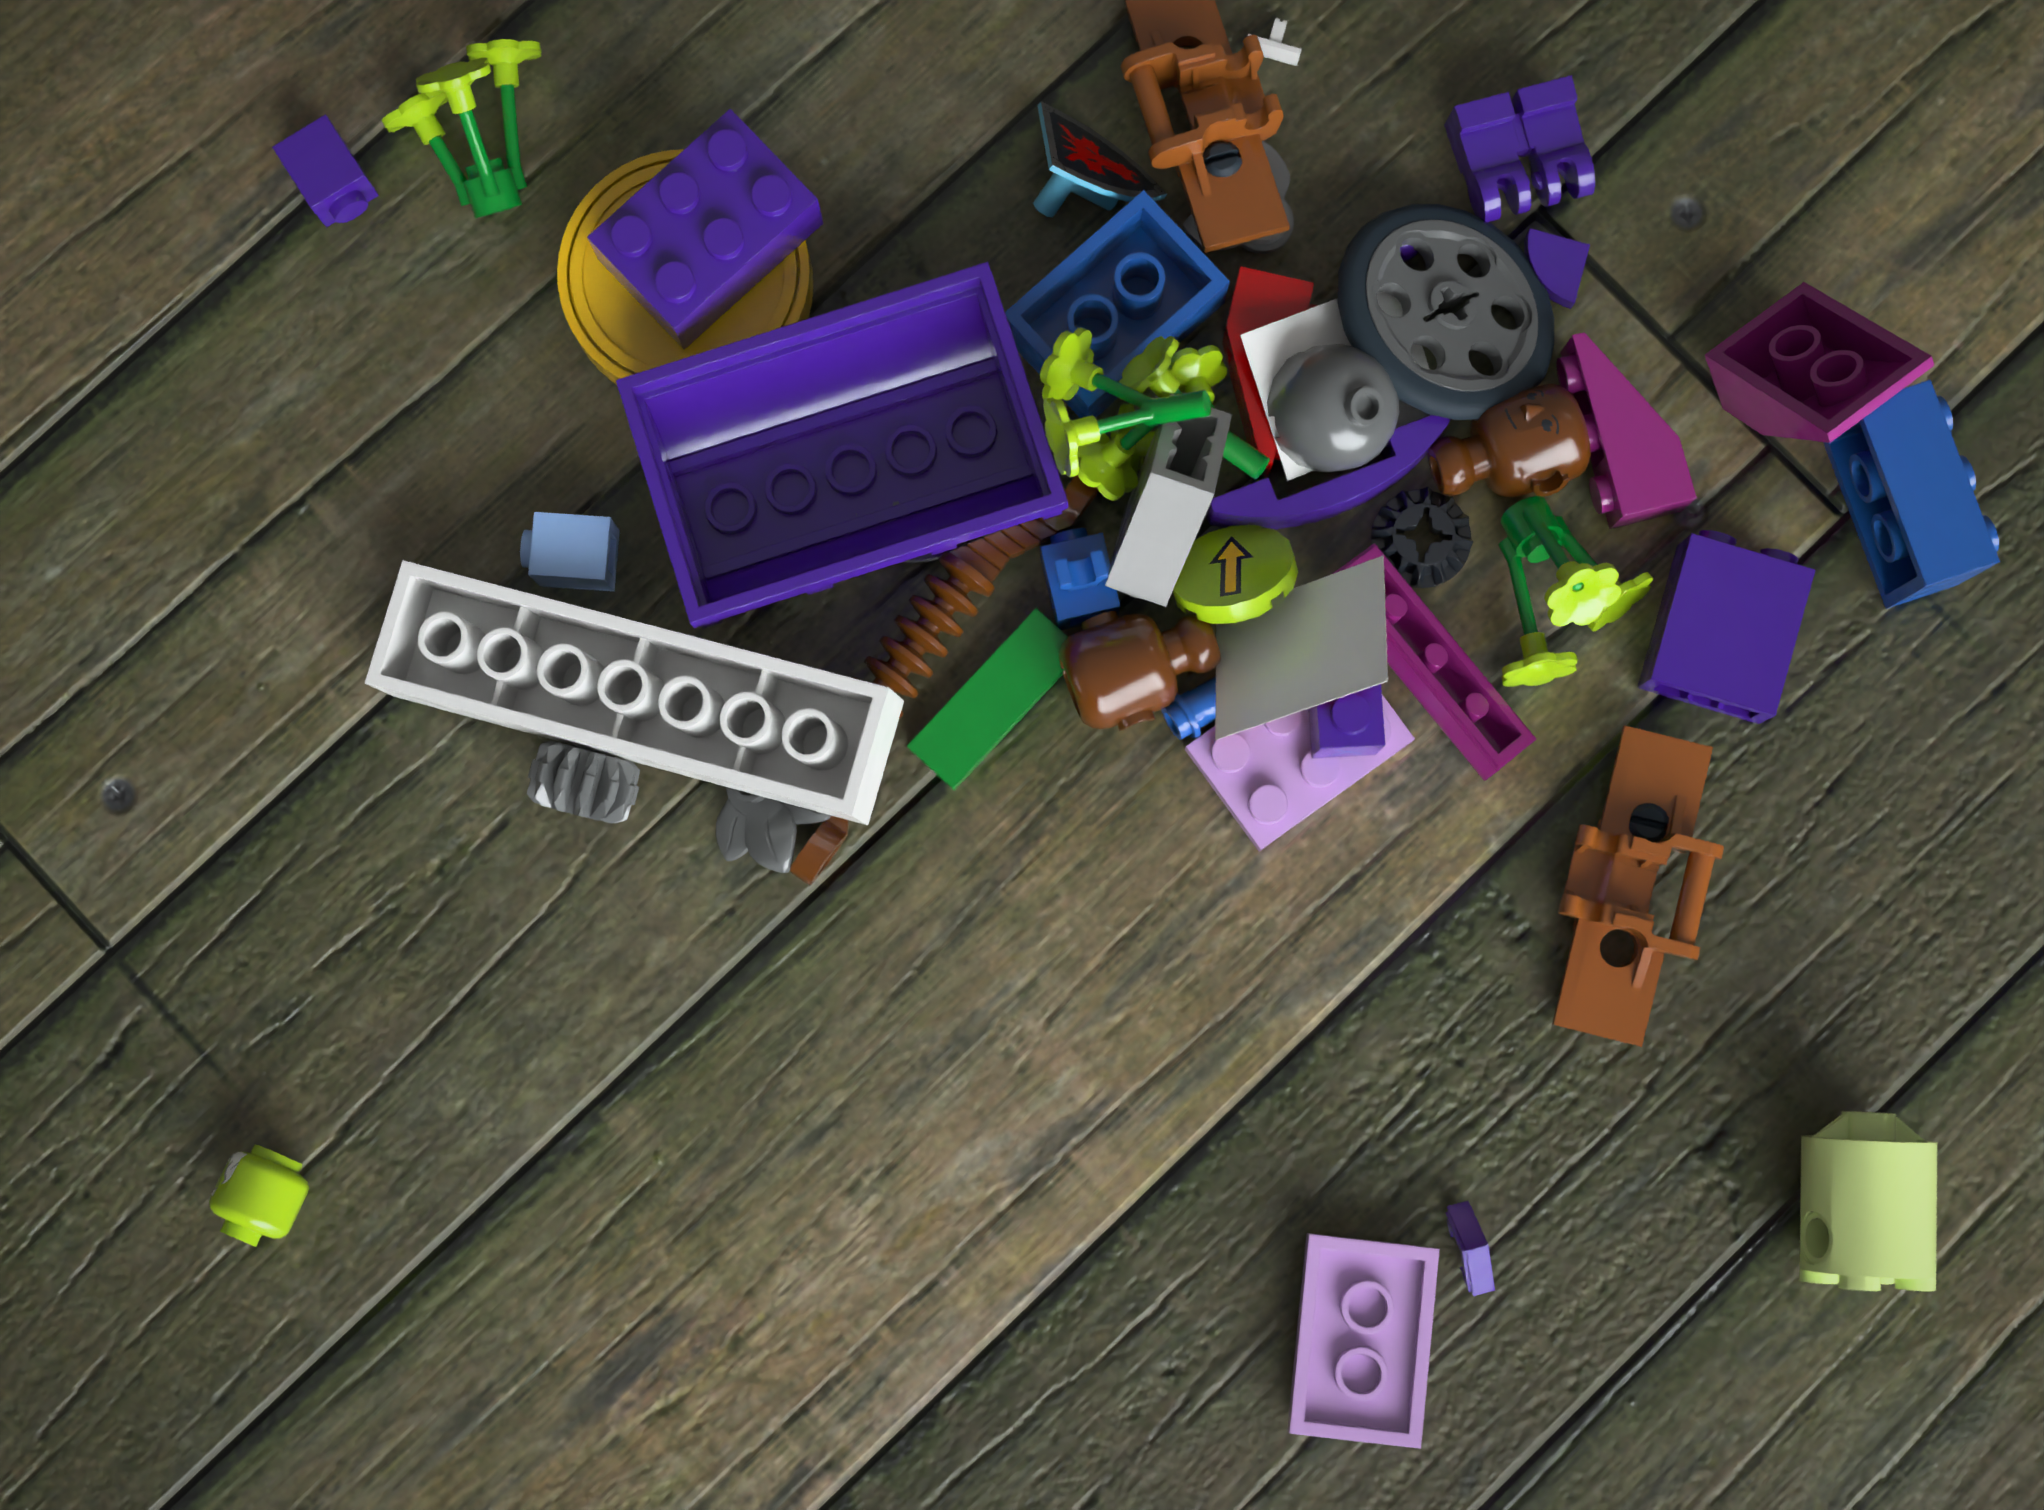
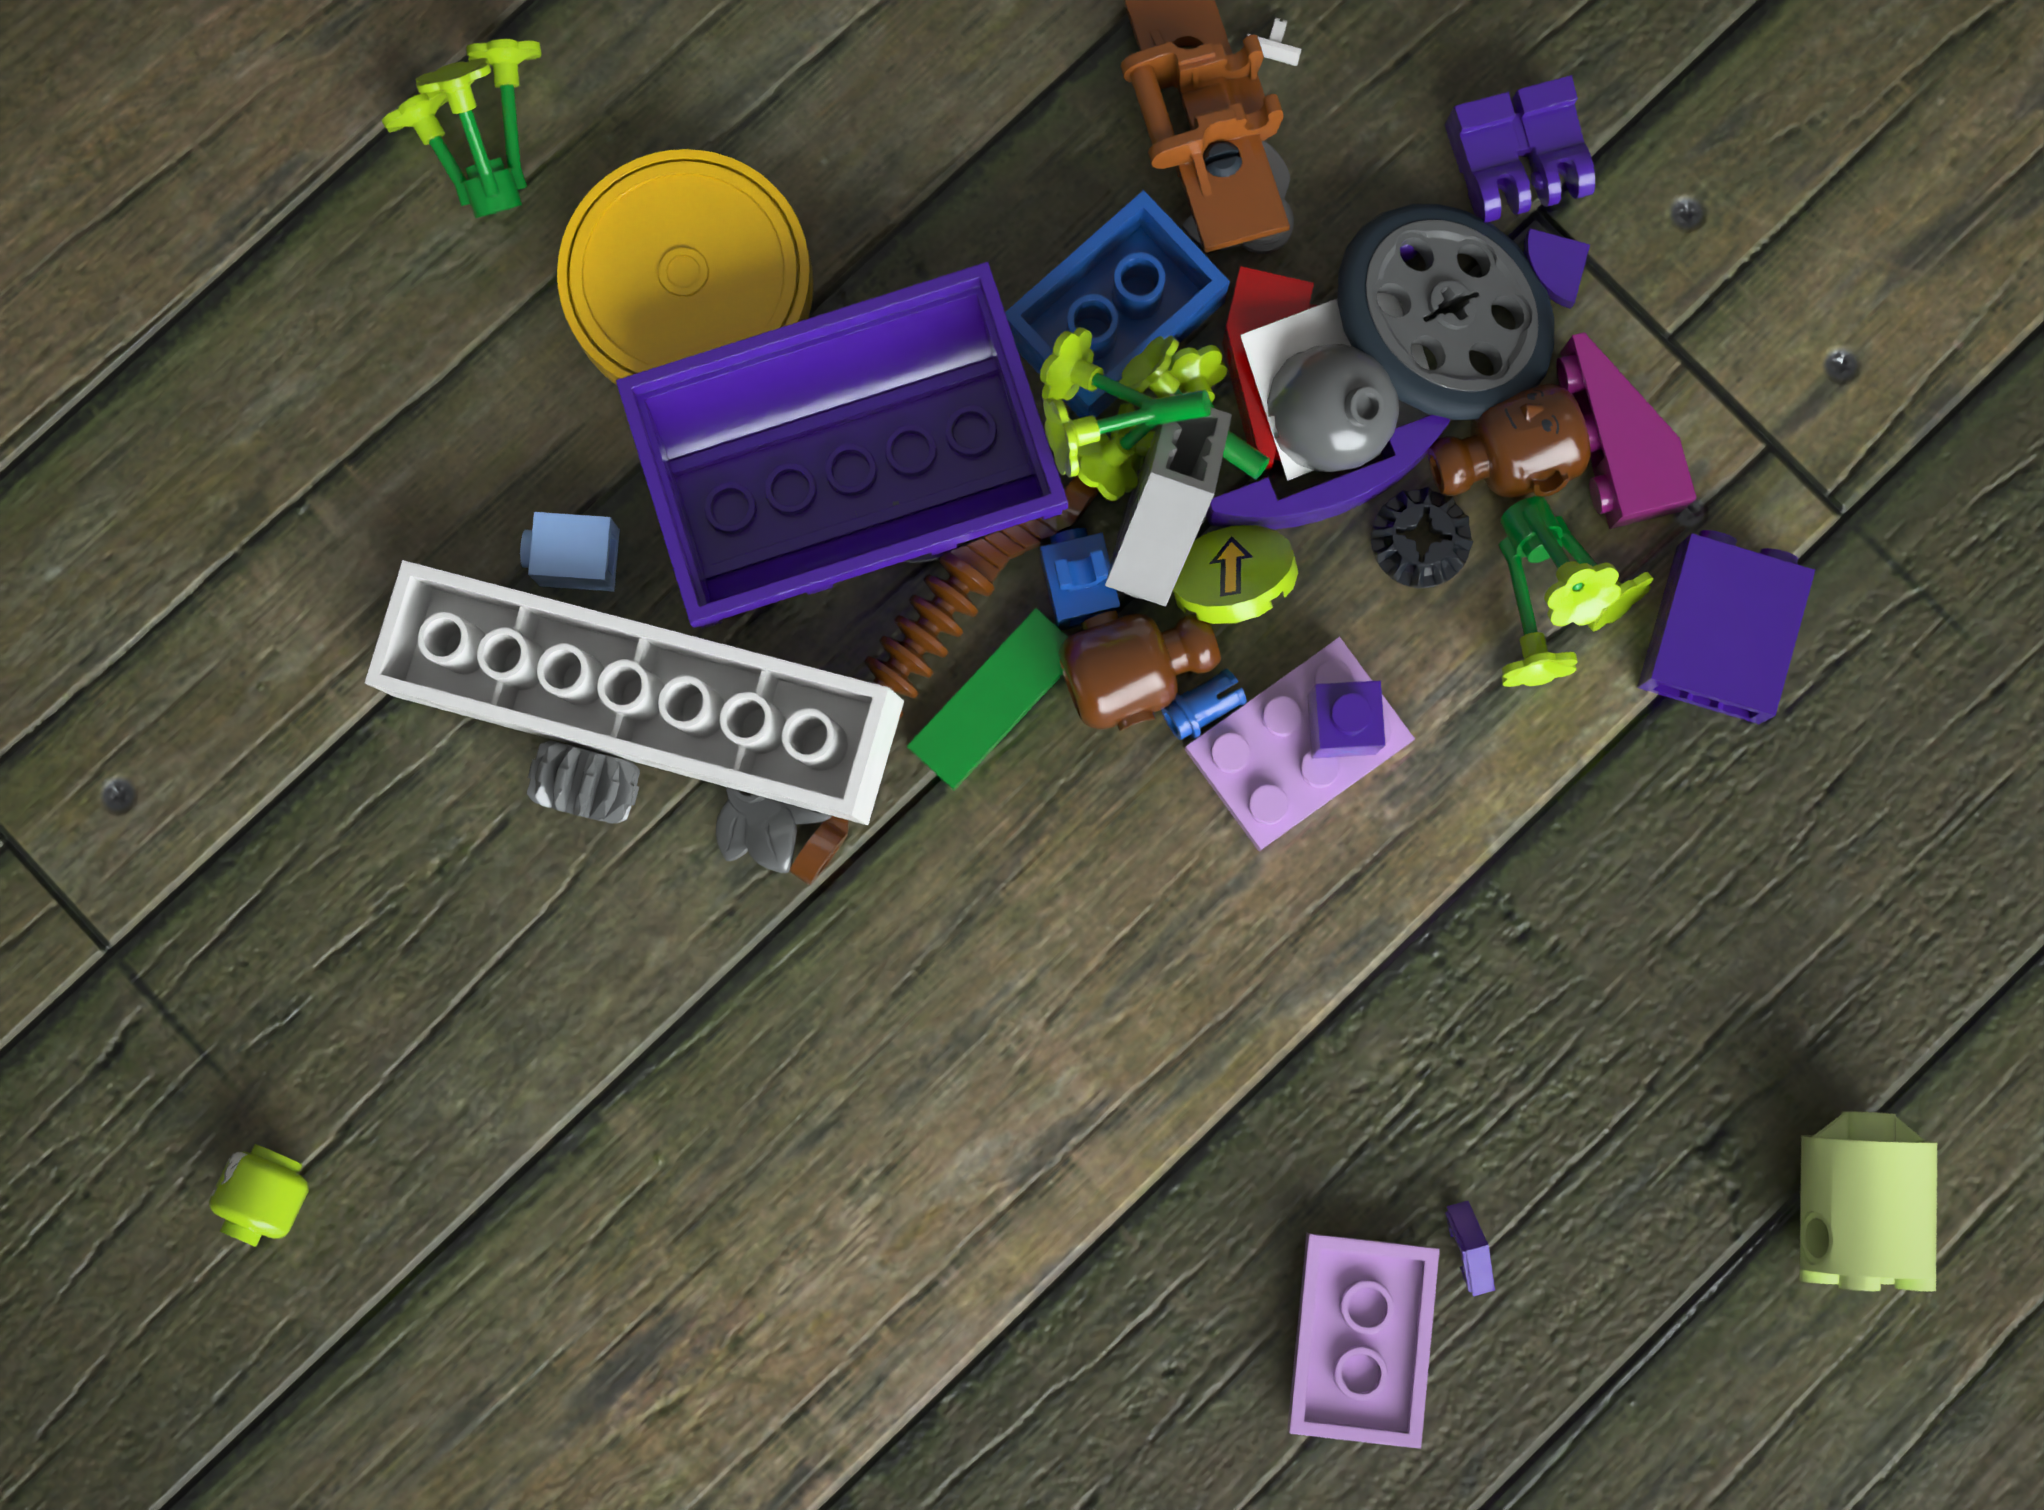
(326, 172): dark purple brick -> none
(706, 228): dark purple brick -> none
(1087, 166): shield -> none
(1304, 650): white sticker -> none
(1446, 678): magenta brick -> none
(1612, 879): dark orange piece -> none
(1811, 367): magenta slope -> none
(1913, 497): blue brick -> none

